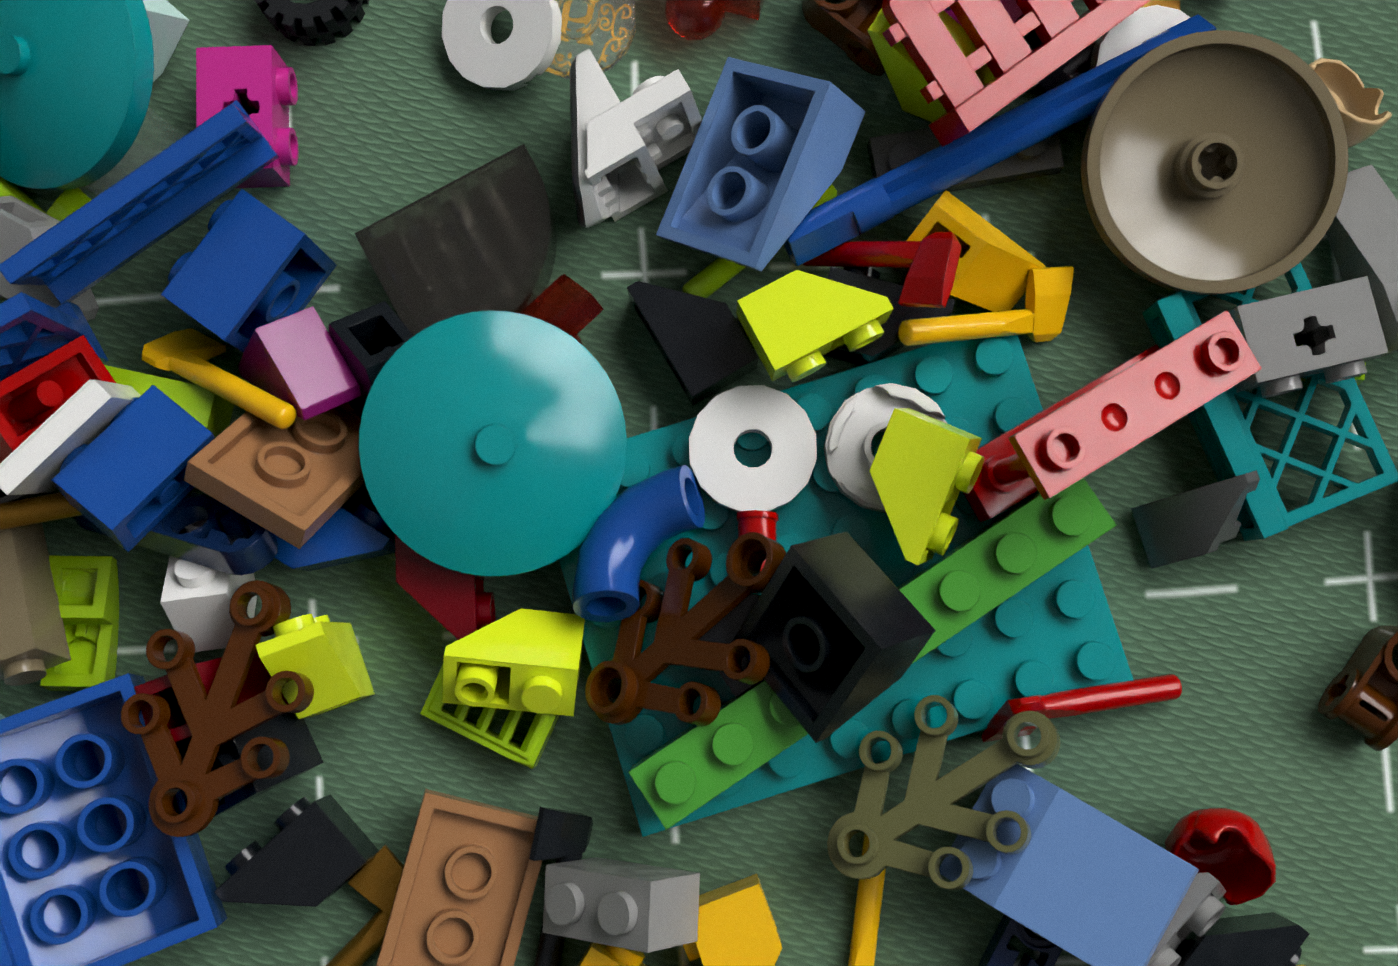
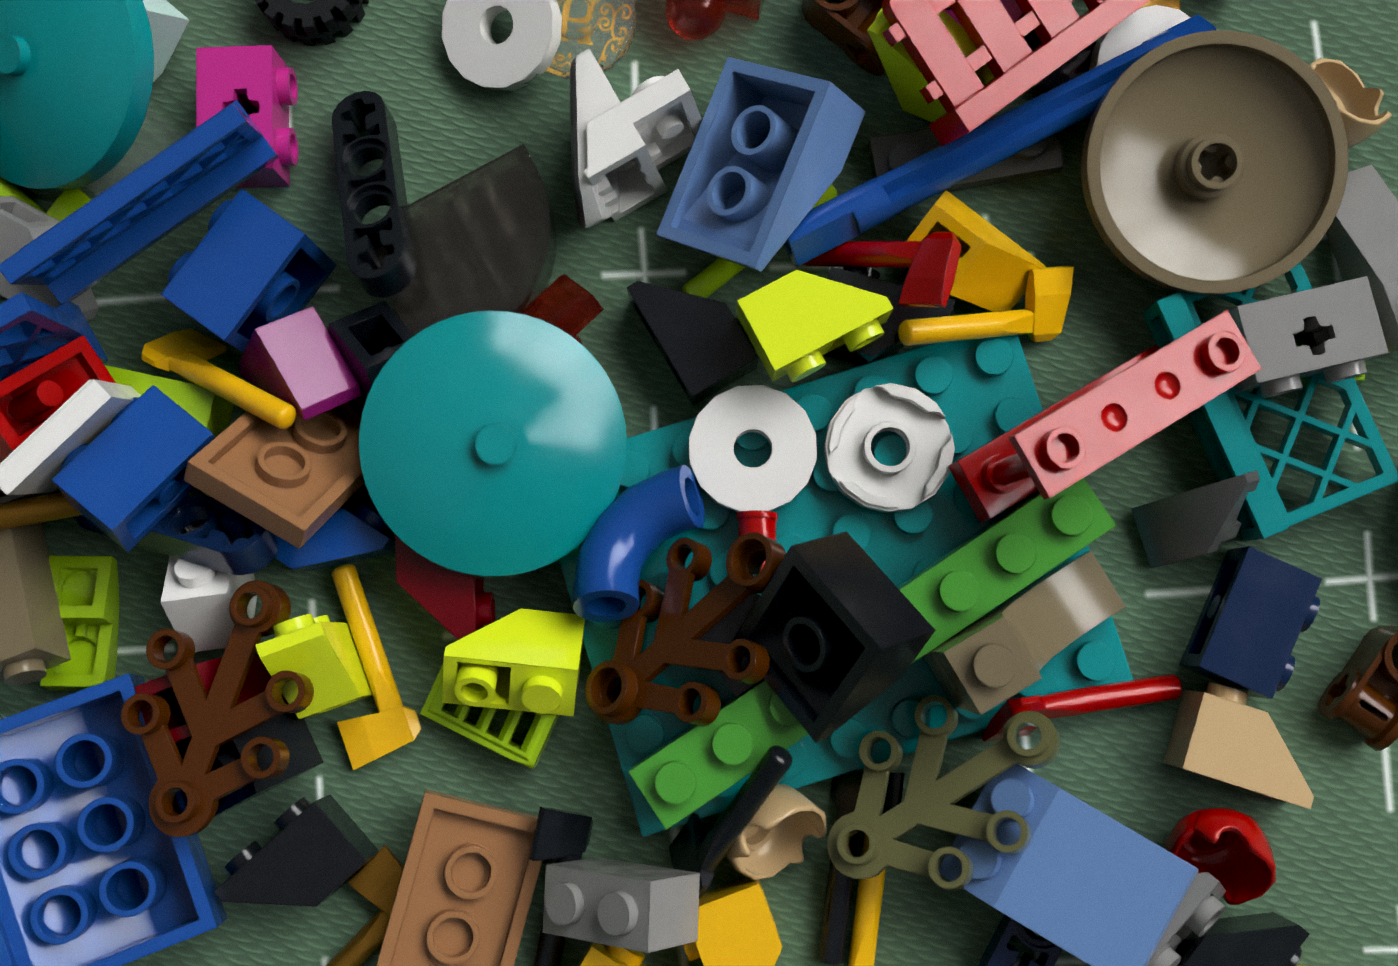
(367, 192): none -> black beam
(394, 724): none -> yellow piece
(702, 853): none -> black piece
(777, 834): none -> tan hair
(839, 886): none -> black piece
(919, 478): neon yellow slope -> none
(1018, 637): none -> dark tan arch
(1234, 745): none -> tan slope
(1252, 622): none -> dark blue brick

